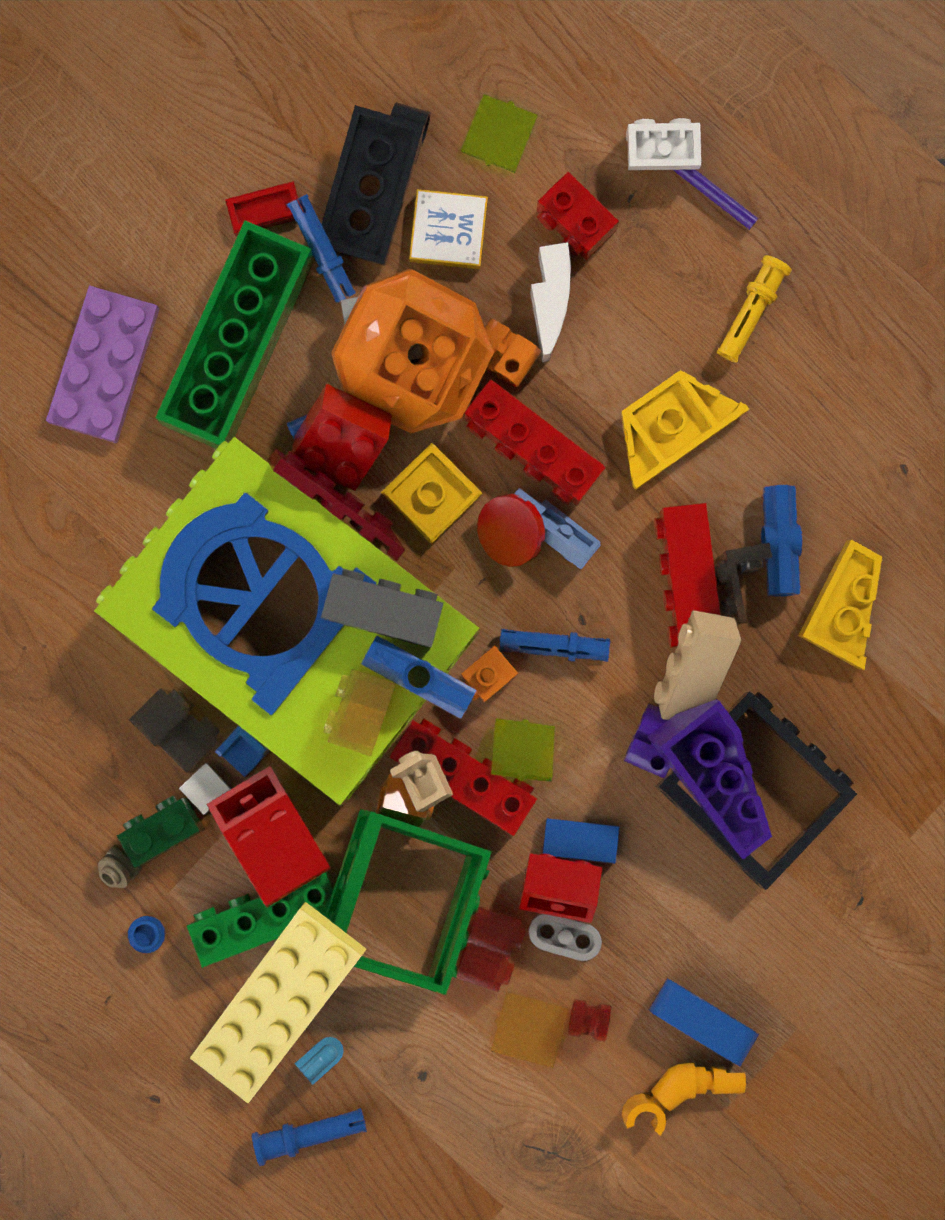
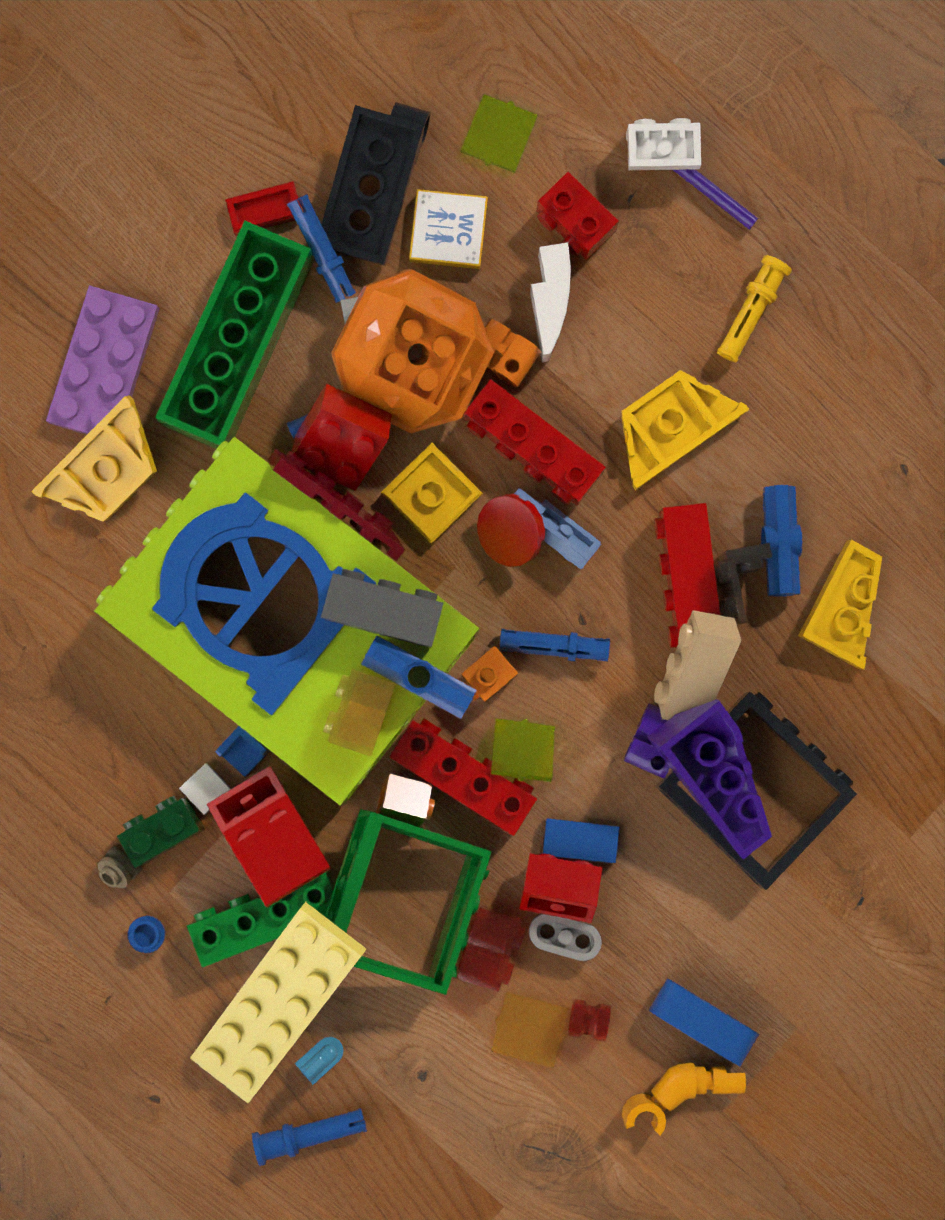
(103, 466): none -> yellow wing
(173, 726): clear smoke brick -> none
(422, 779): tan bracket -> none

